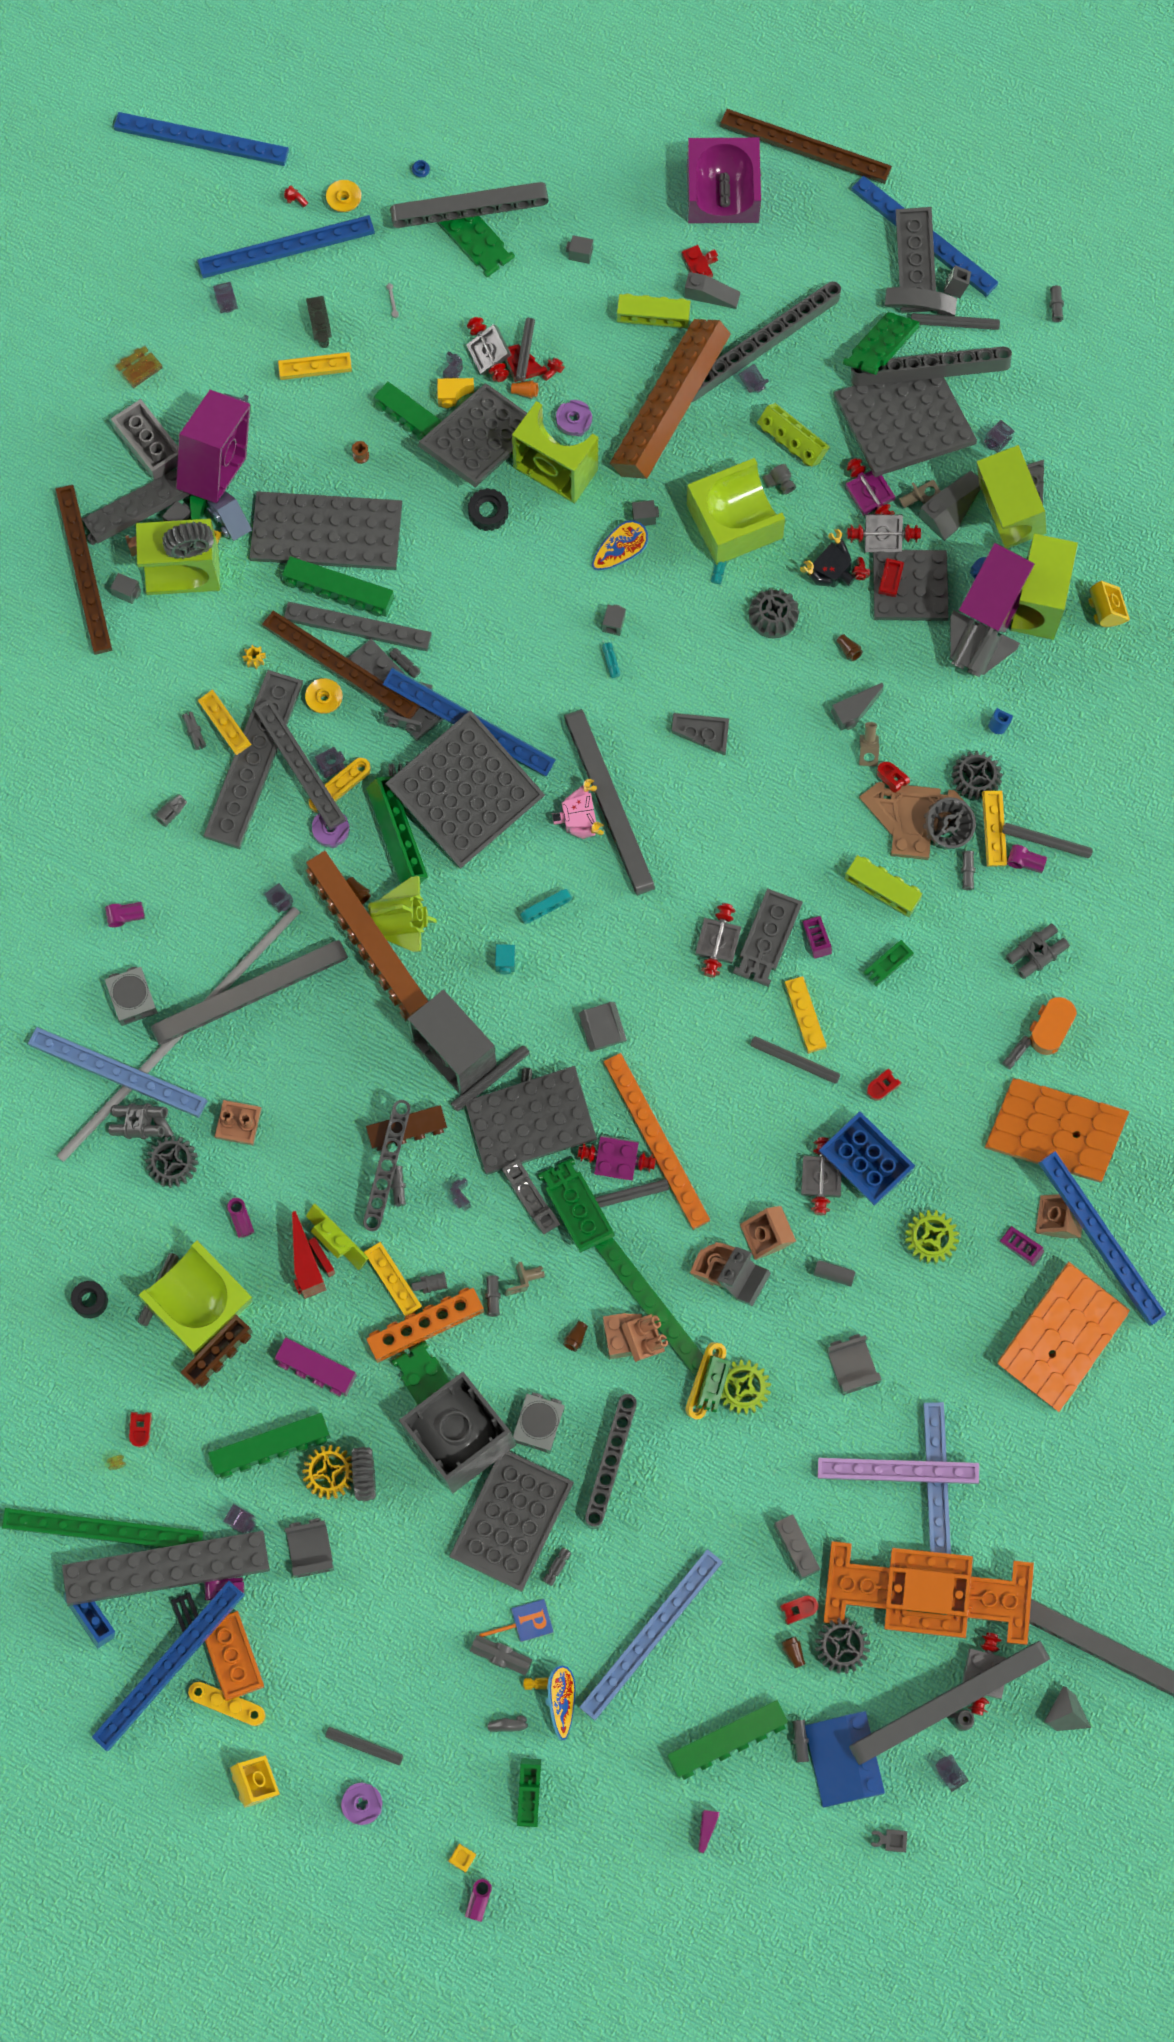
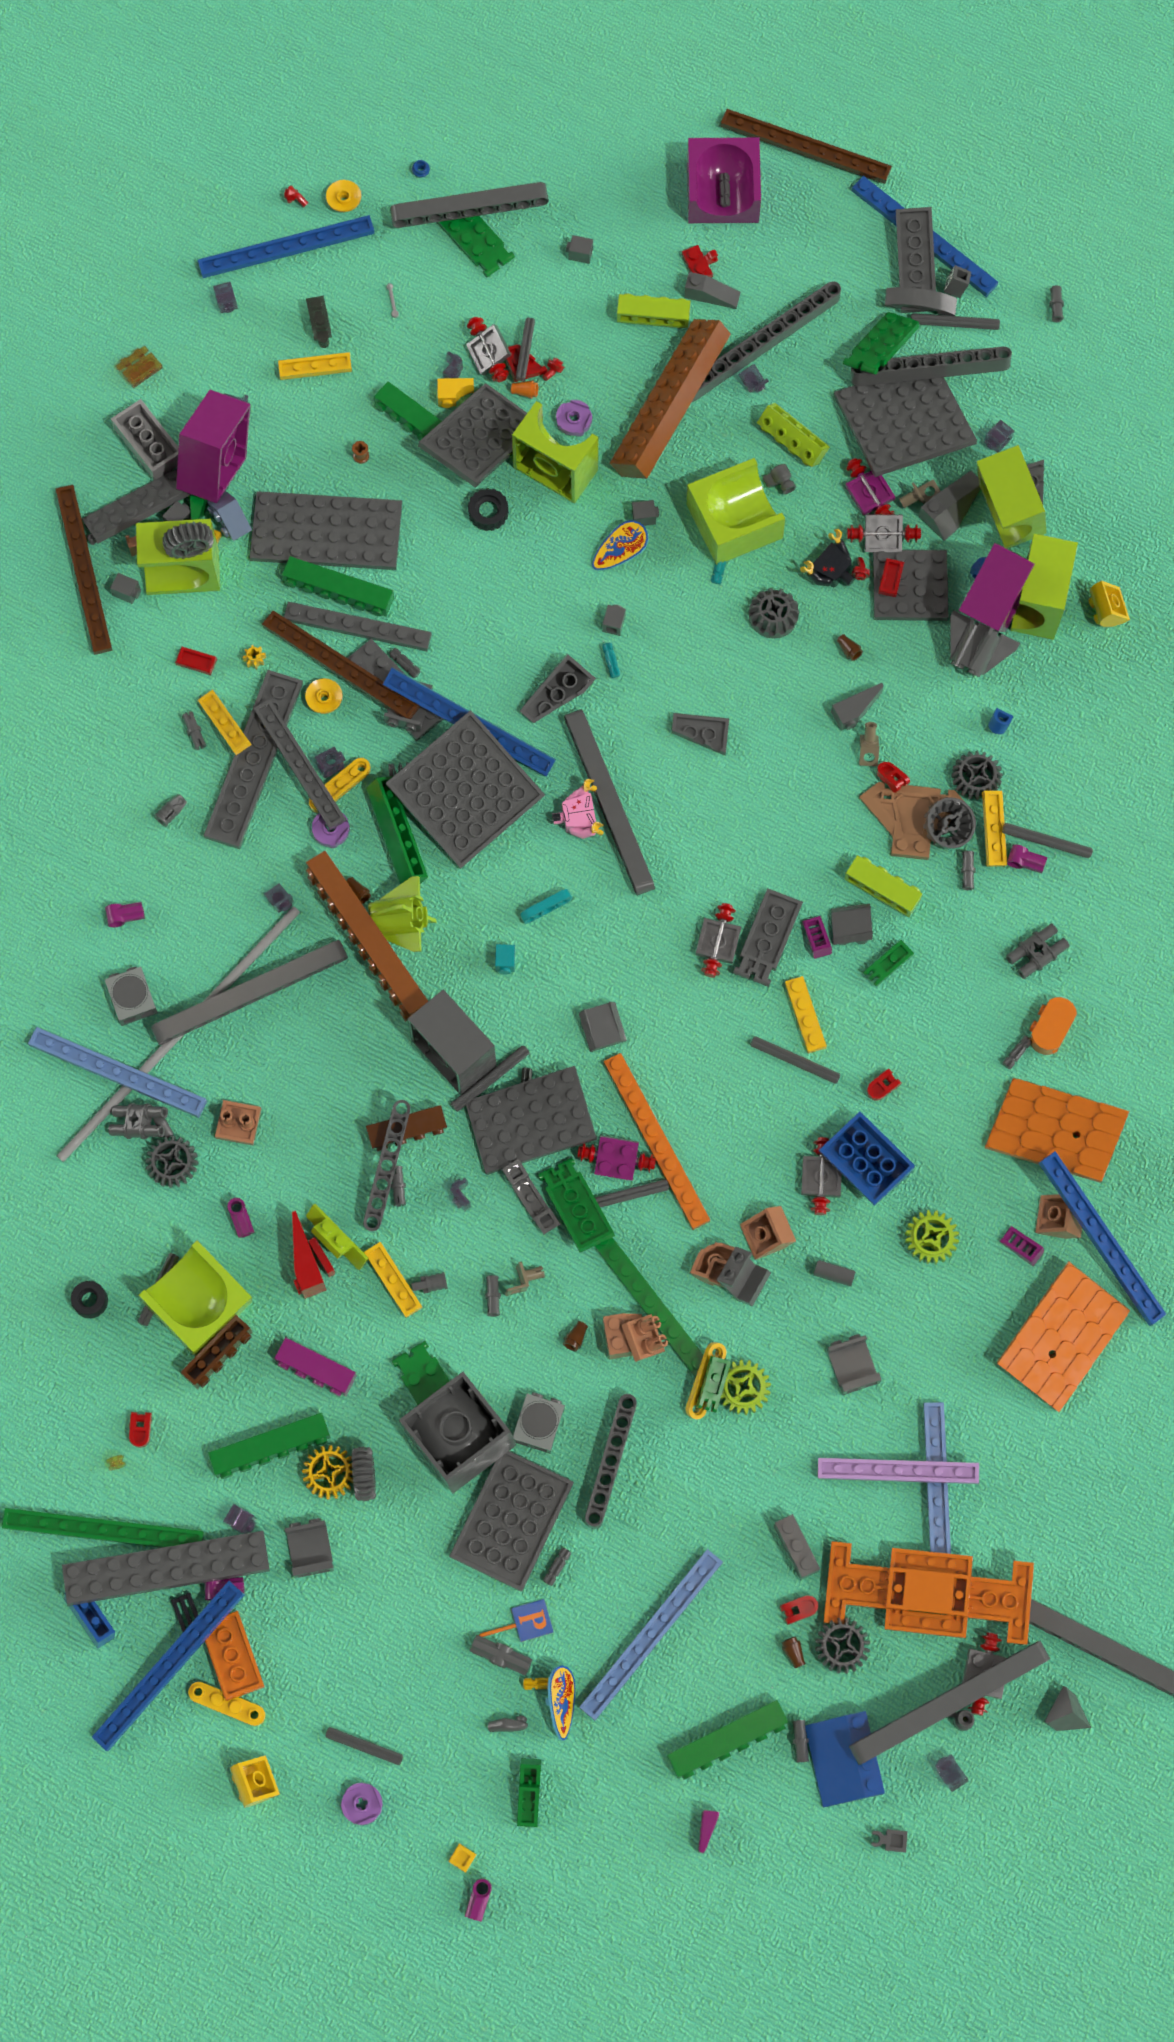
(196, 660): none -> red tile
(201, 139): blue plate -> none
(382, 1351): orange brick -> none
(560, 686): none -> dark grey wedge
(851, 924): none -> dark grey slope

